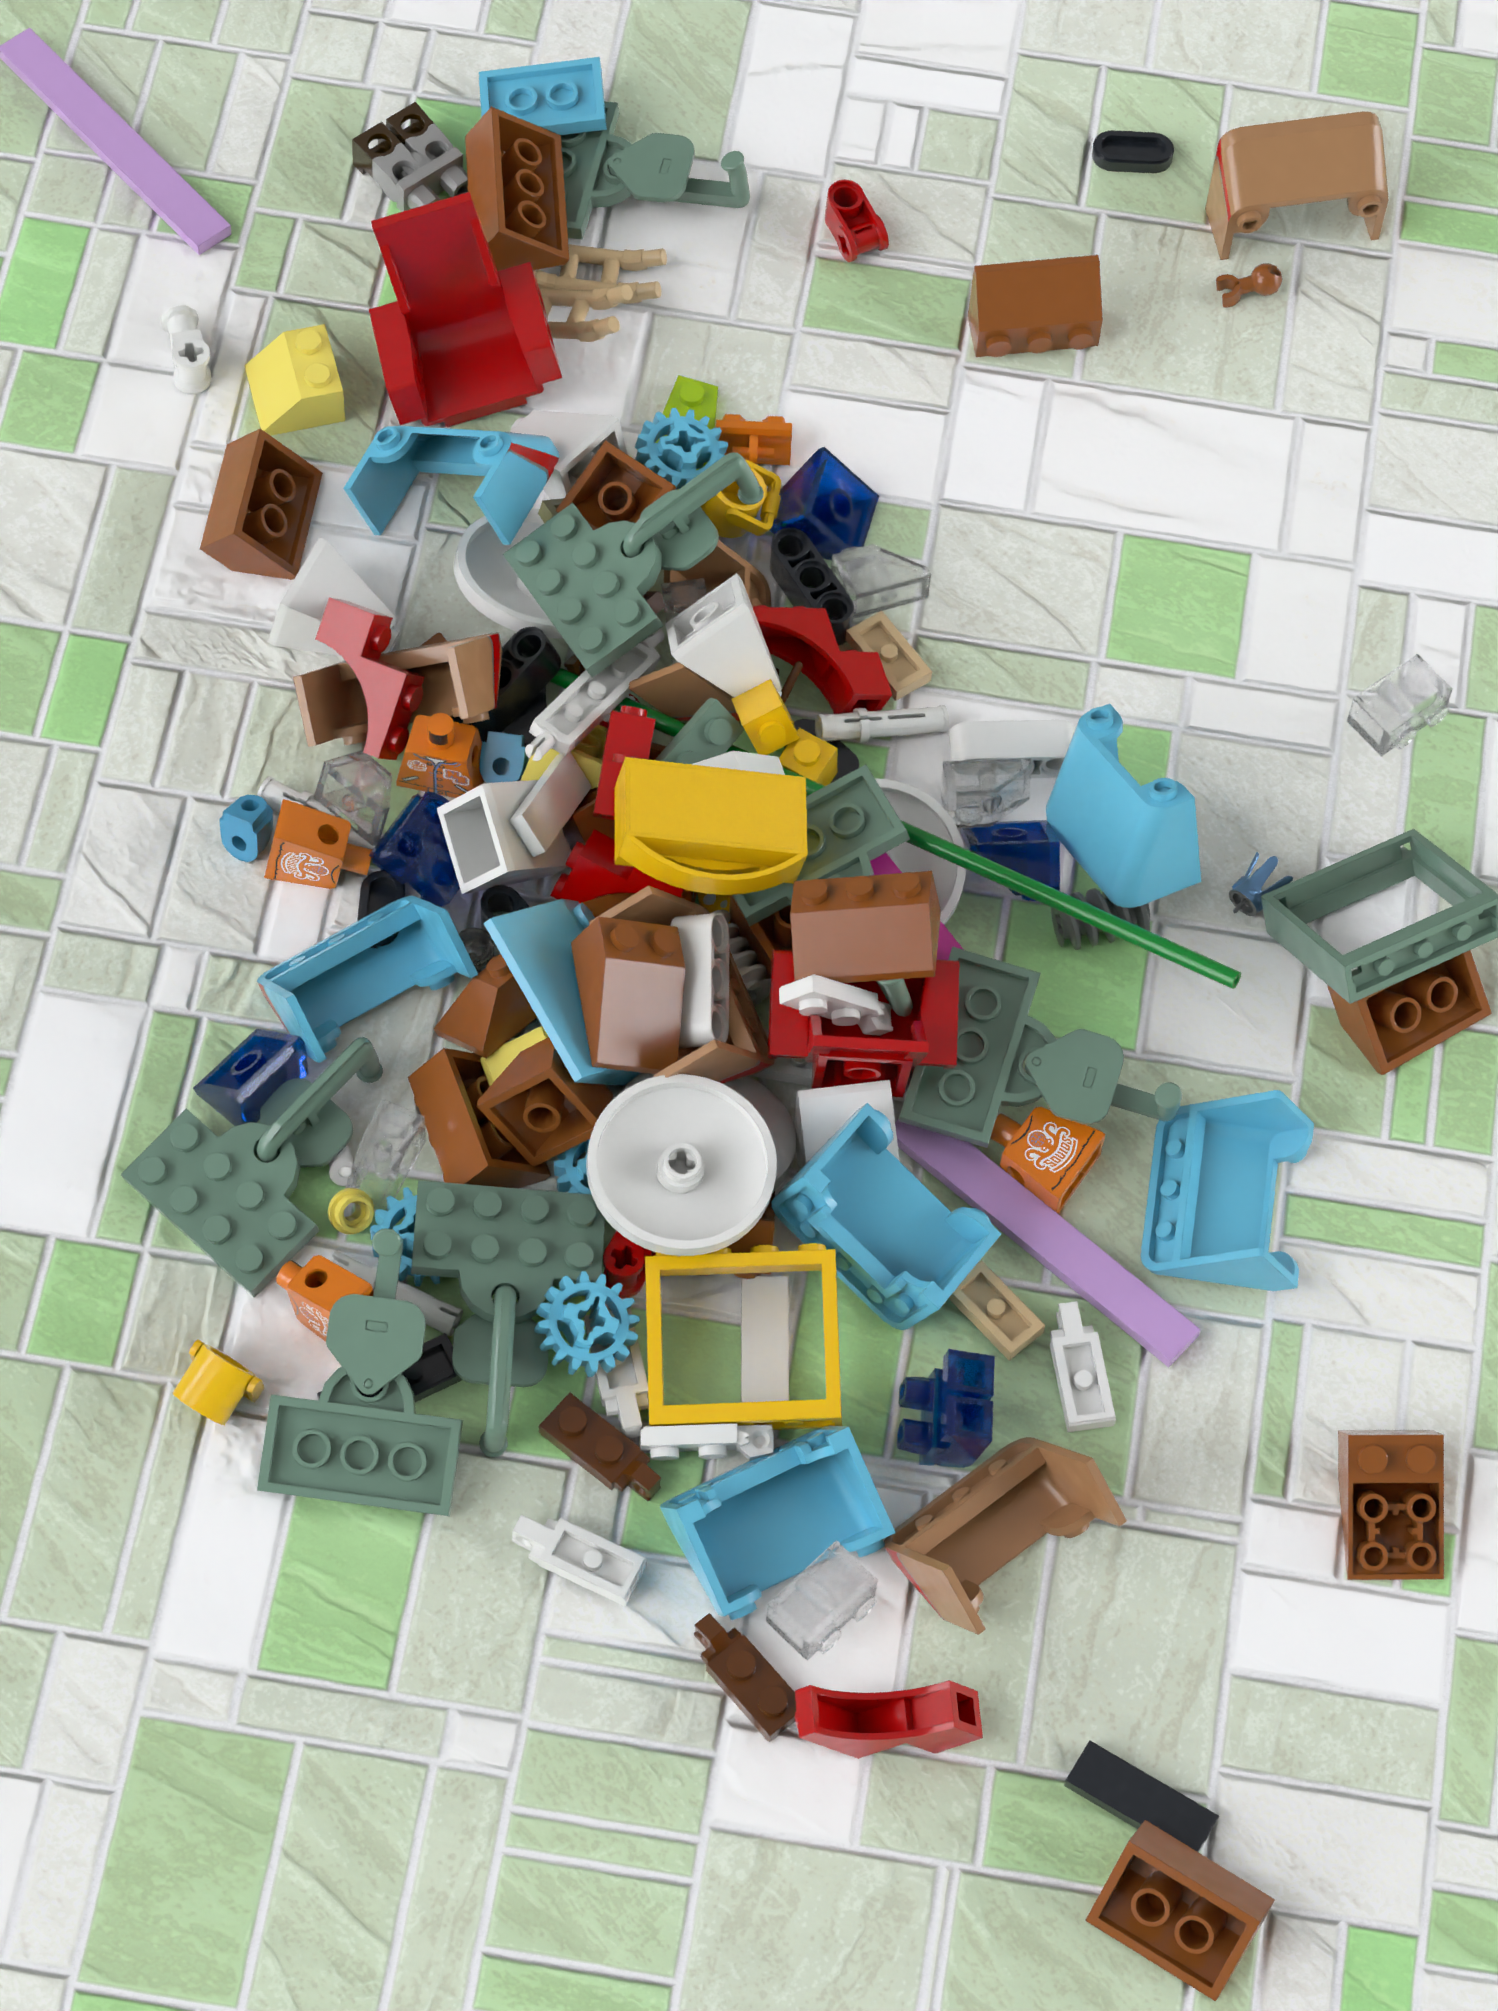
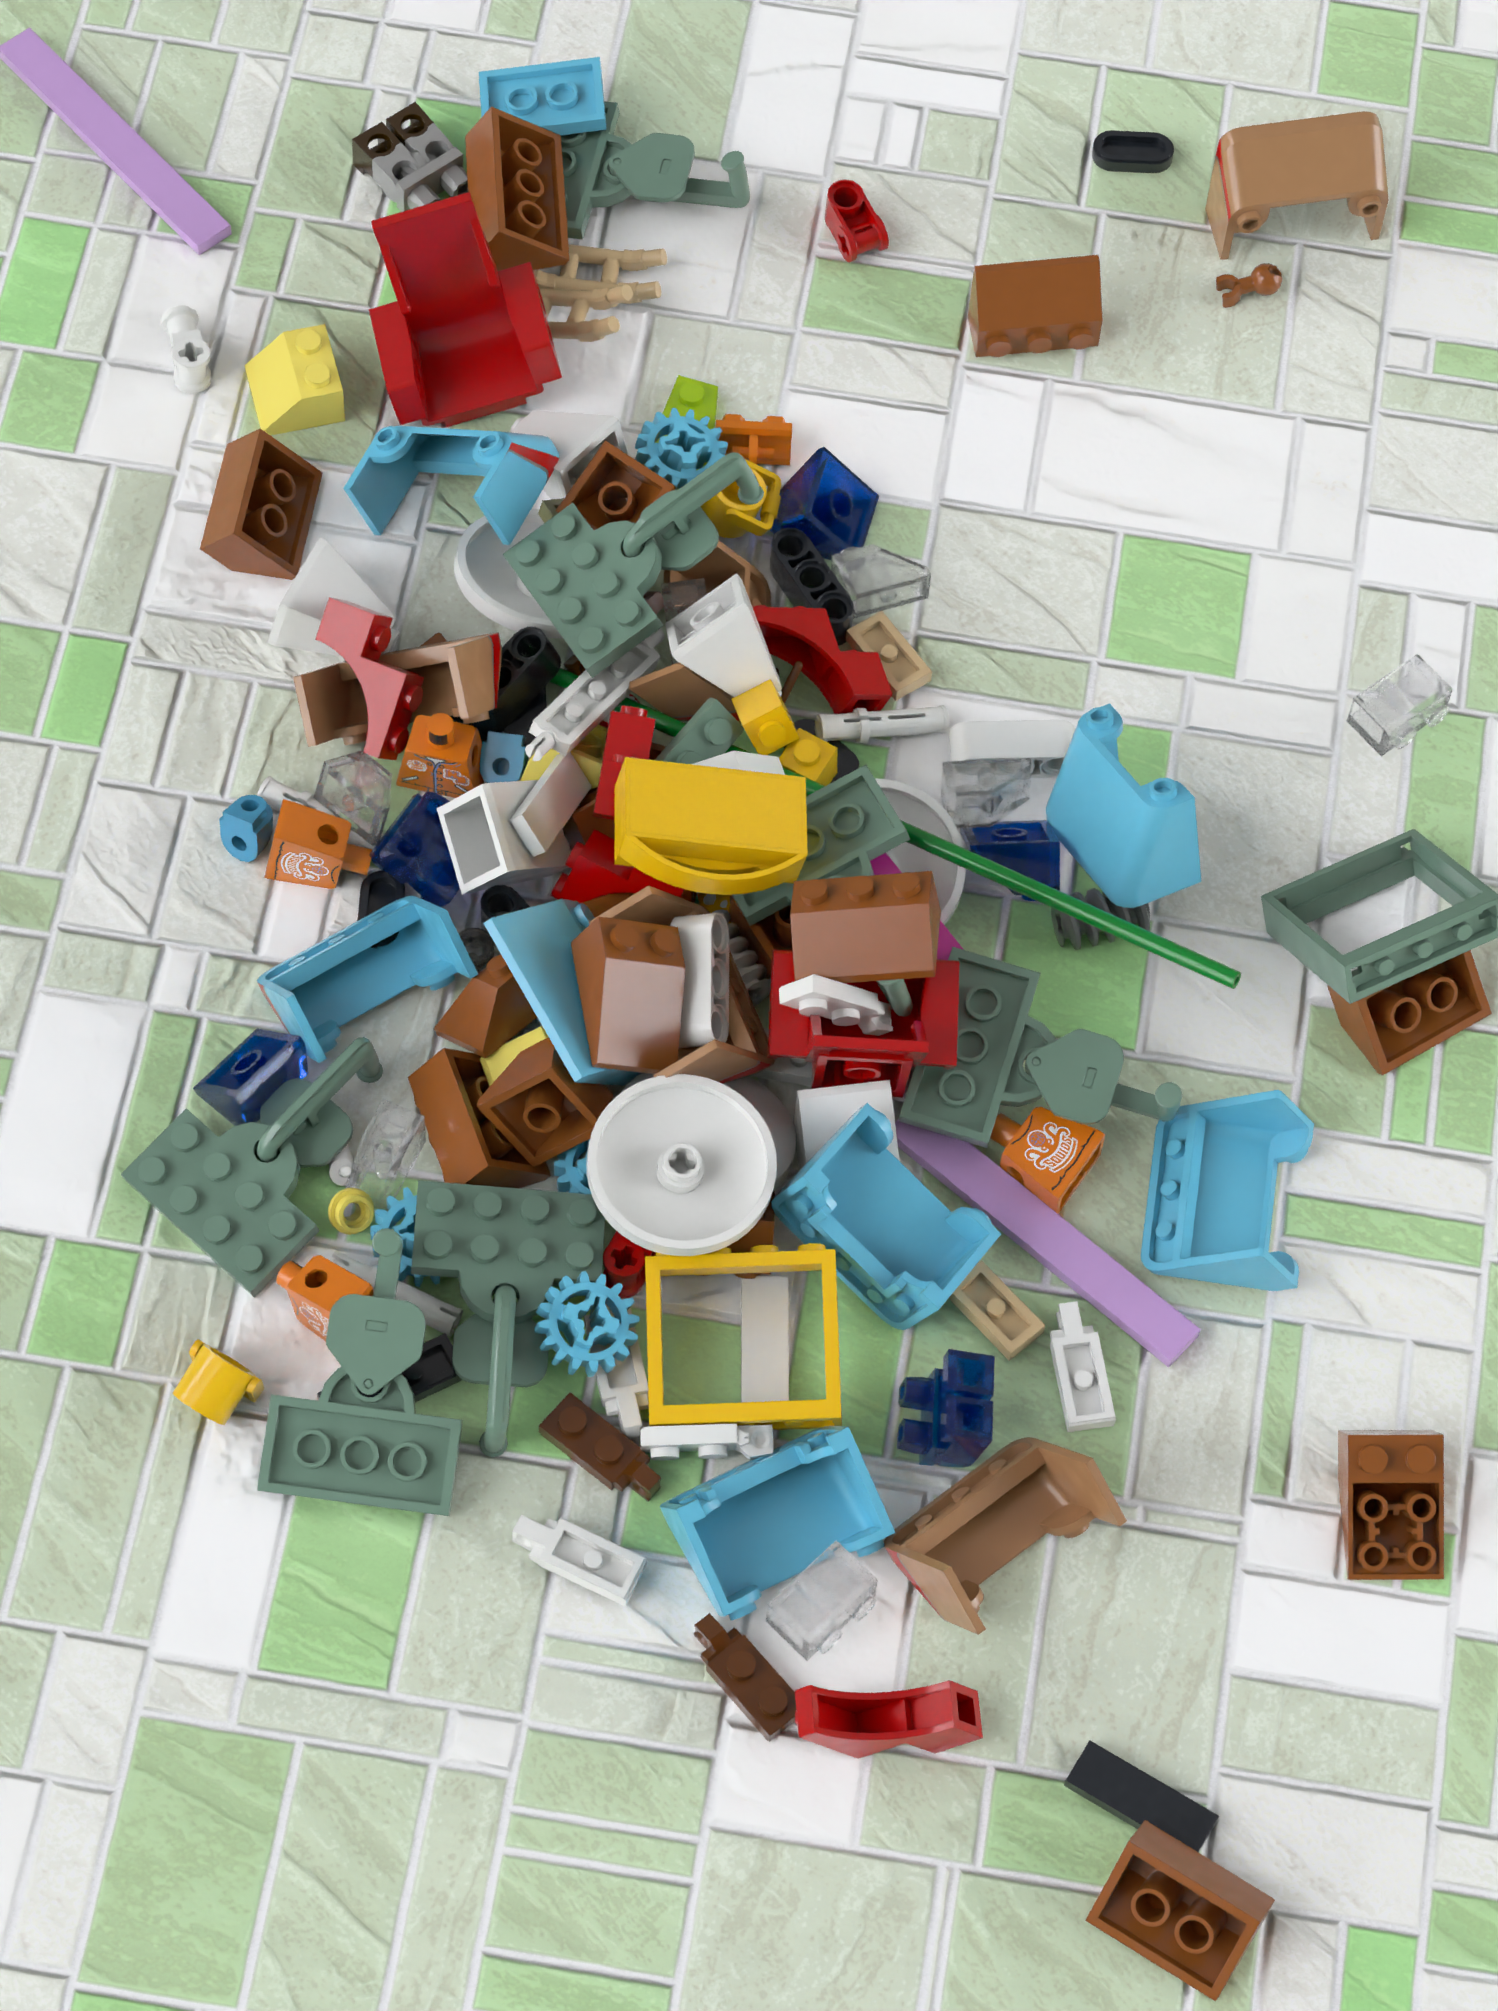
(1247, 891): flat silver piece -> none

